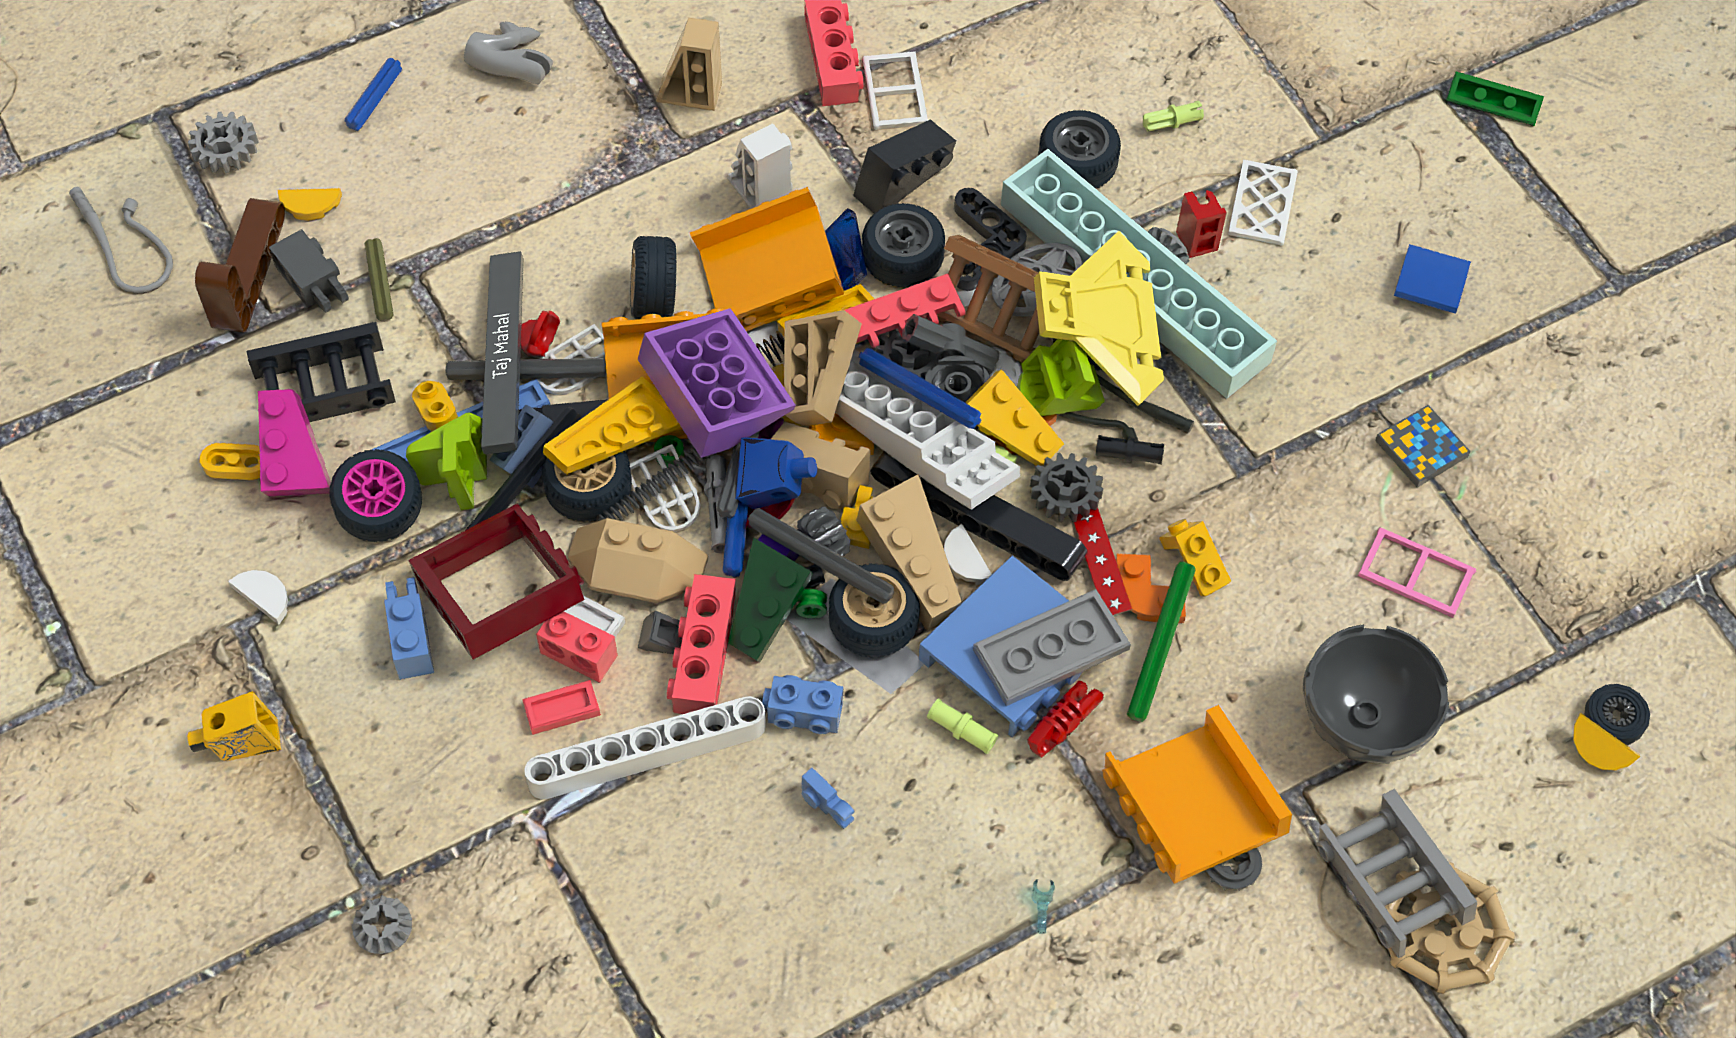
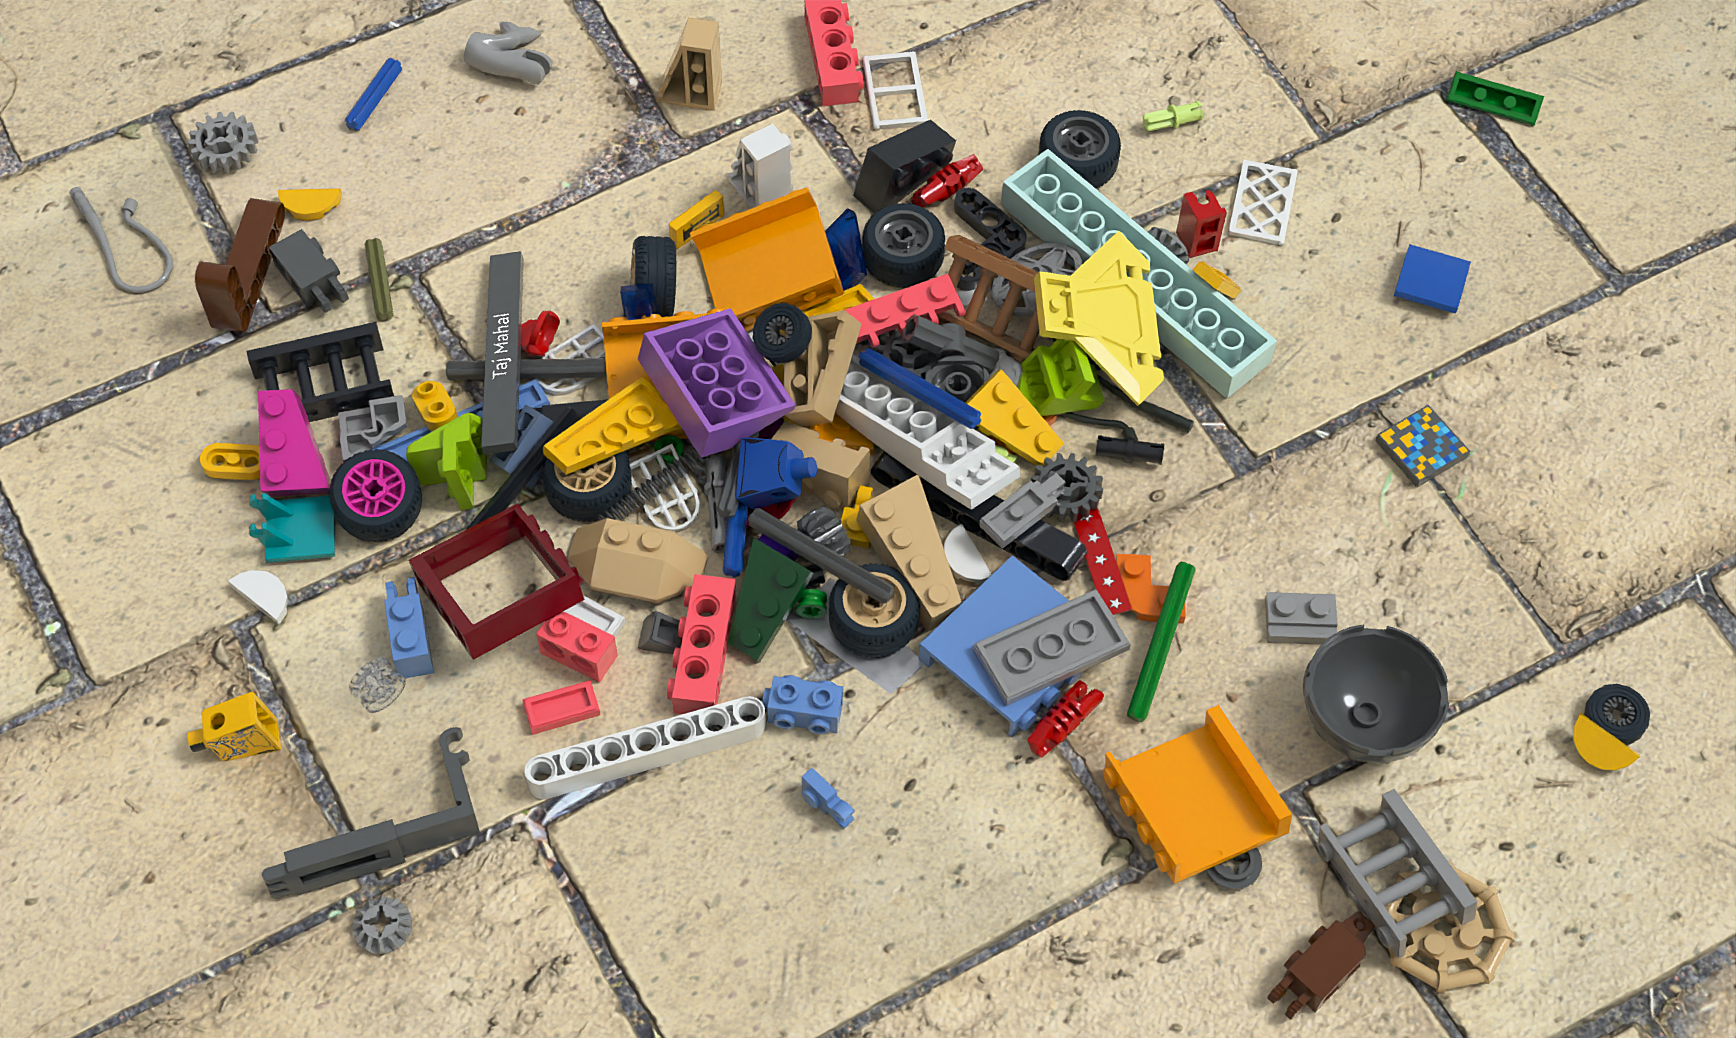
(295, 528): none -> teal plate
(371, 426): none -> light grey slope
(377, 685): none -> clear wheel
(379, 844): none -> dark grey hinge
(638, 301): none -> clear blue tile
(702, 213): none -> yellow tile
(777, 318): none -> black bush
(947, 181): none -> red hinge
(962, 726): yellowish green pin -> none
(1022, 510): none -> light grey hinge
(1042, 900): clear light blue hand -> none
(1198, 550): yellow bracket -> none
(1217, 279): none -> yellow tile
(1300, 617): none -> light grey plate
(1325, 965): none -> reddish brown hinge
(1408, 591): bright pink window -> none

